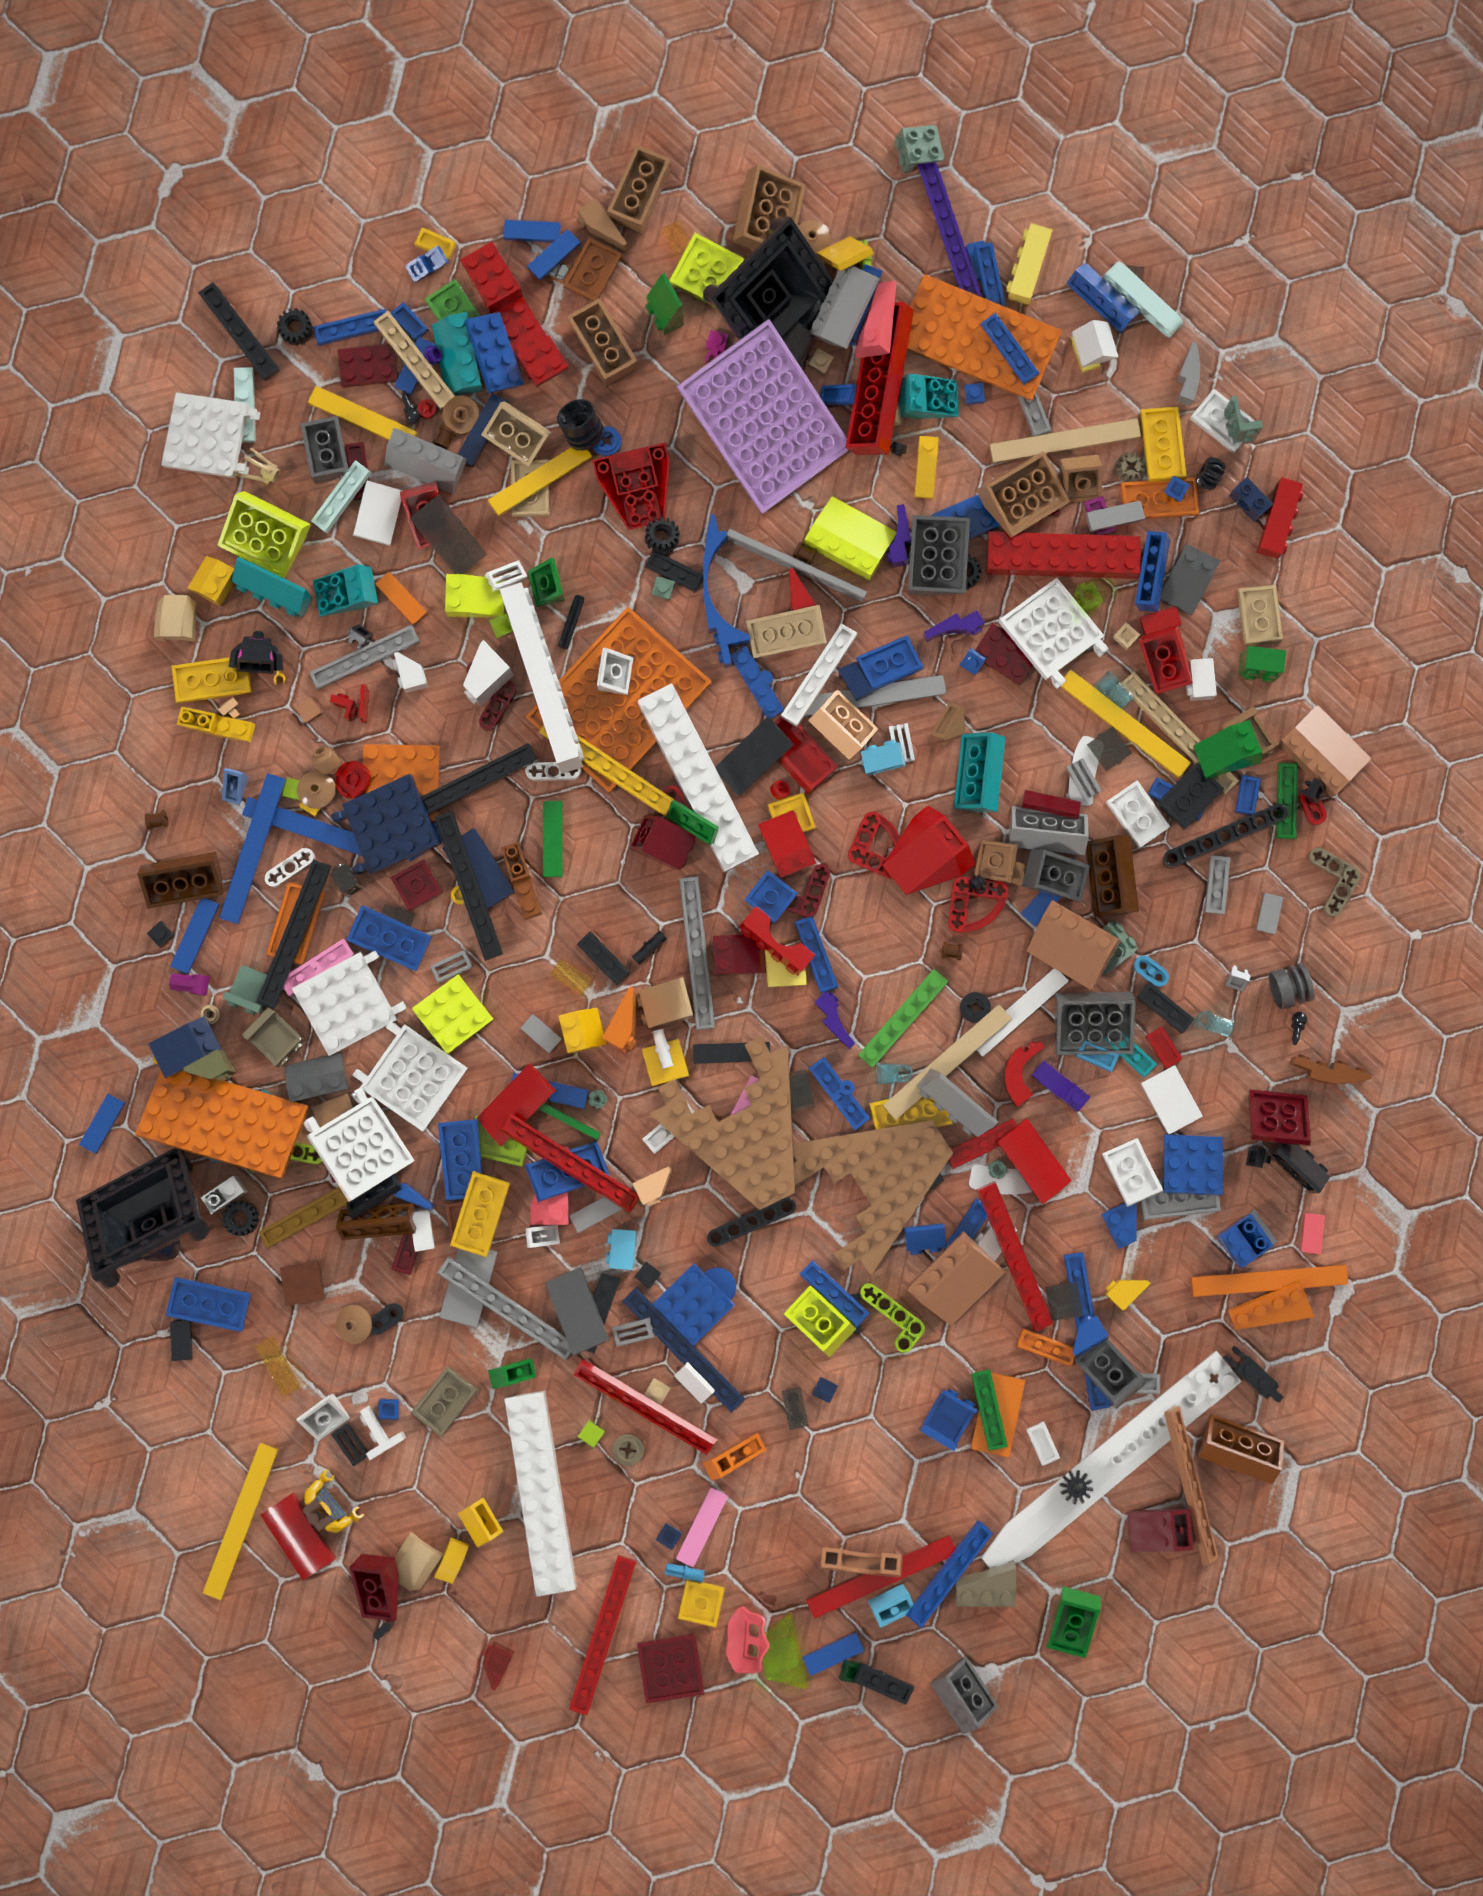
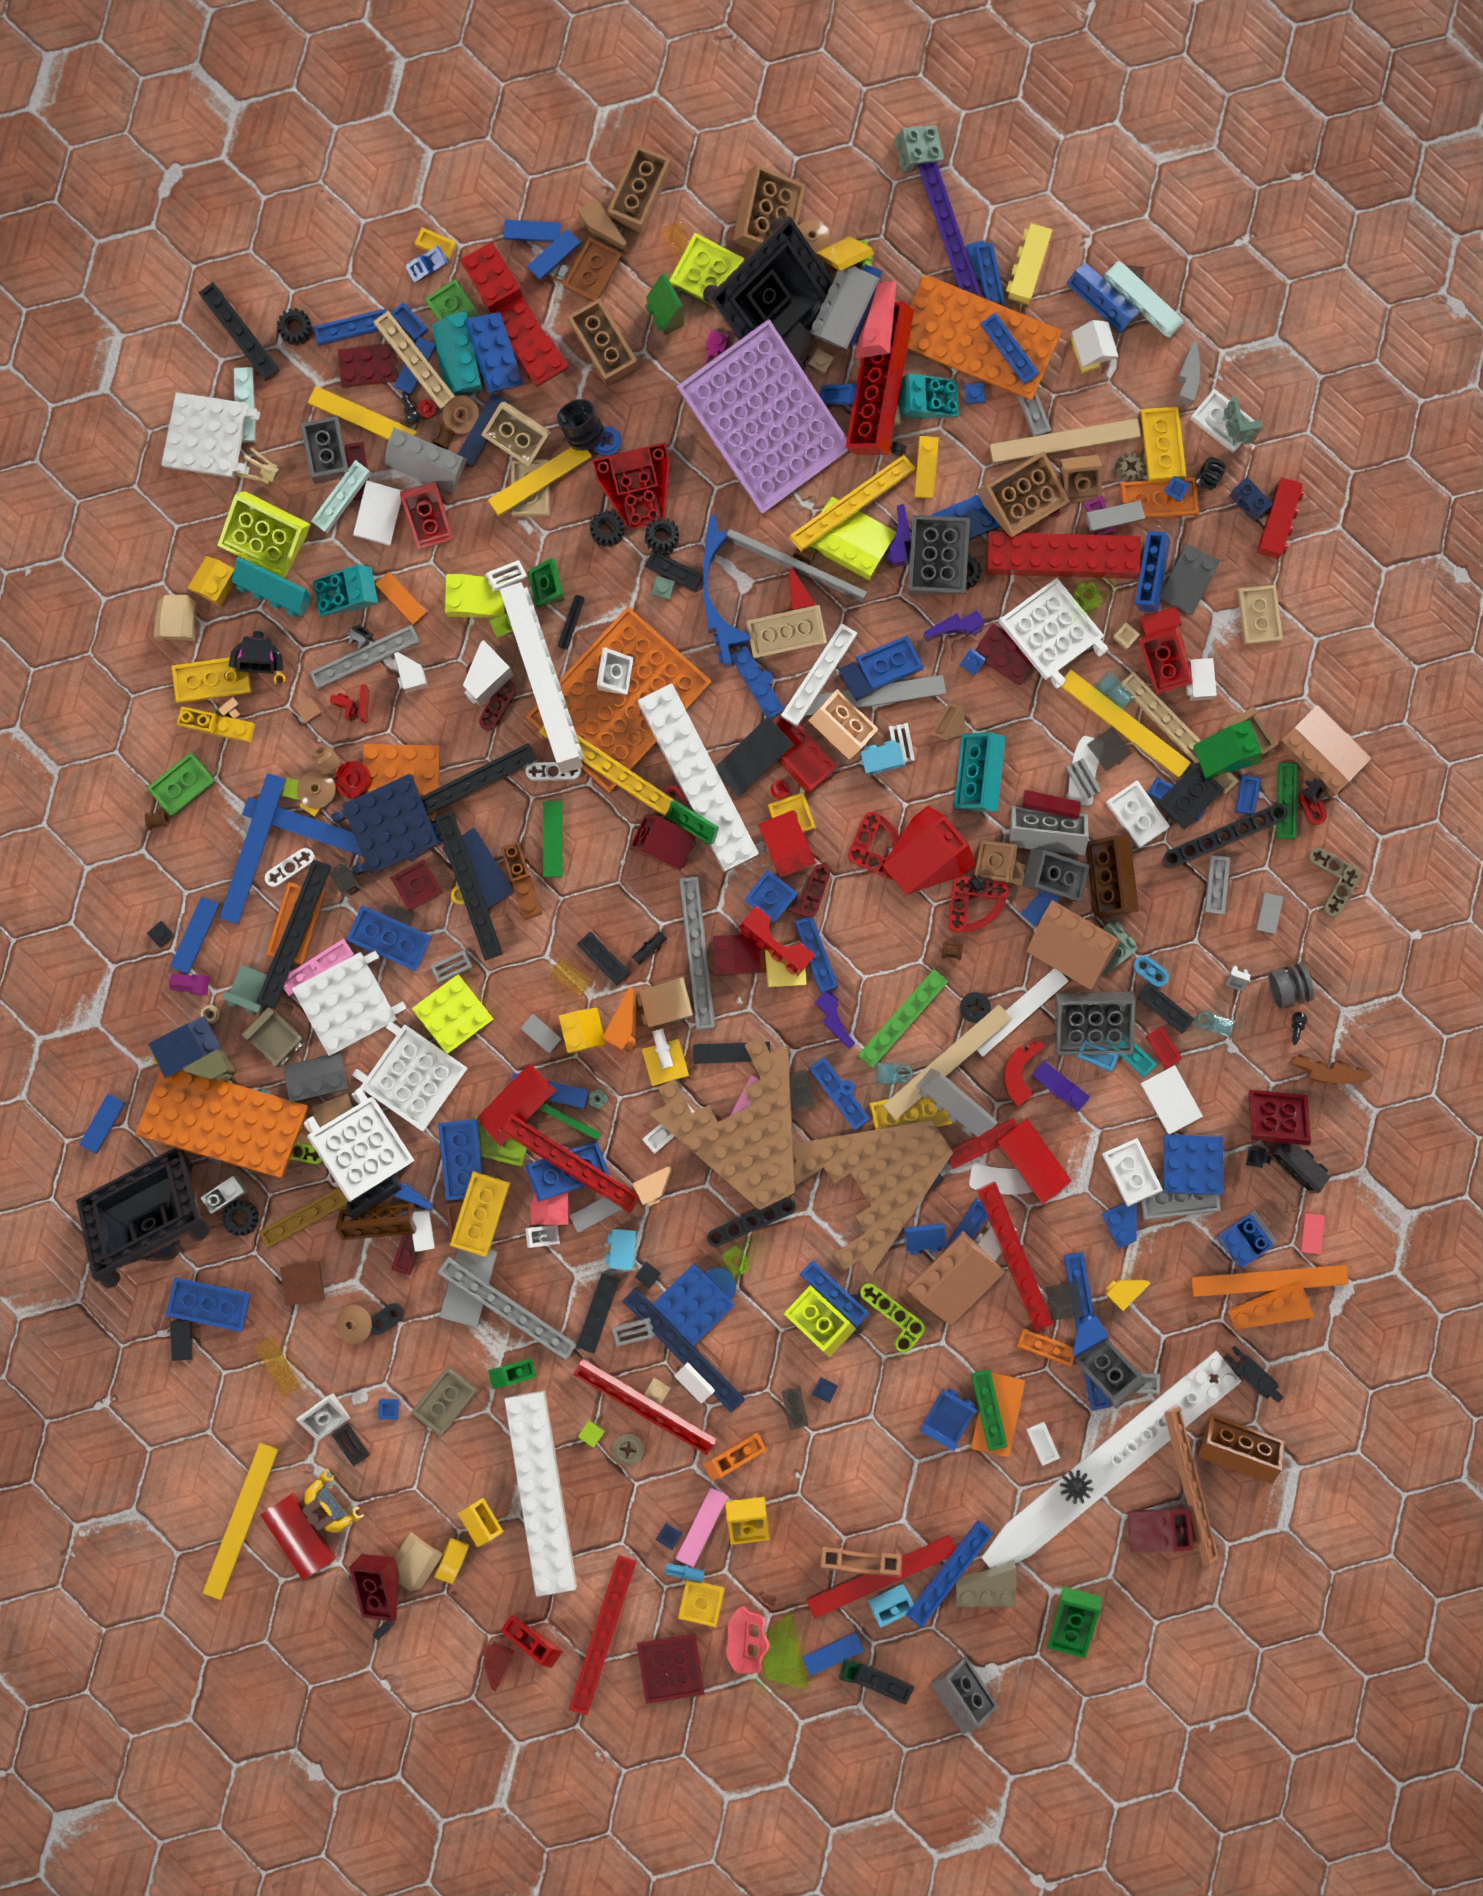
(181, 784): none -> bright green tile
(181, 880): reddish brown slope -> none
(234, 786): medium blue slope -> none
(378, 1434): white bracket -> none
(433, 354): dark purple plate -> none
(448, 536): clear smoke tile -> none
(531, 1642): none -> red slope
(577, 1311): dark grey tile -> none
(607, 539): none -> black tyre
(735, 1251): none -> clear neon green brick
(747, 1521): none -> yellow slope
(852, 503): none -> yellow tile
(997, 1174): sand green plate -> none
(1262, 663): green brick -> none

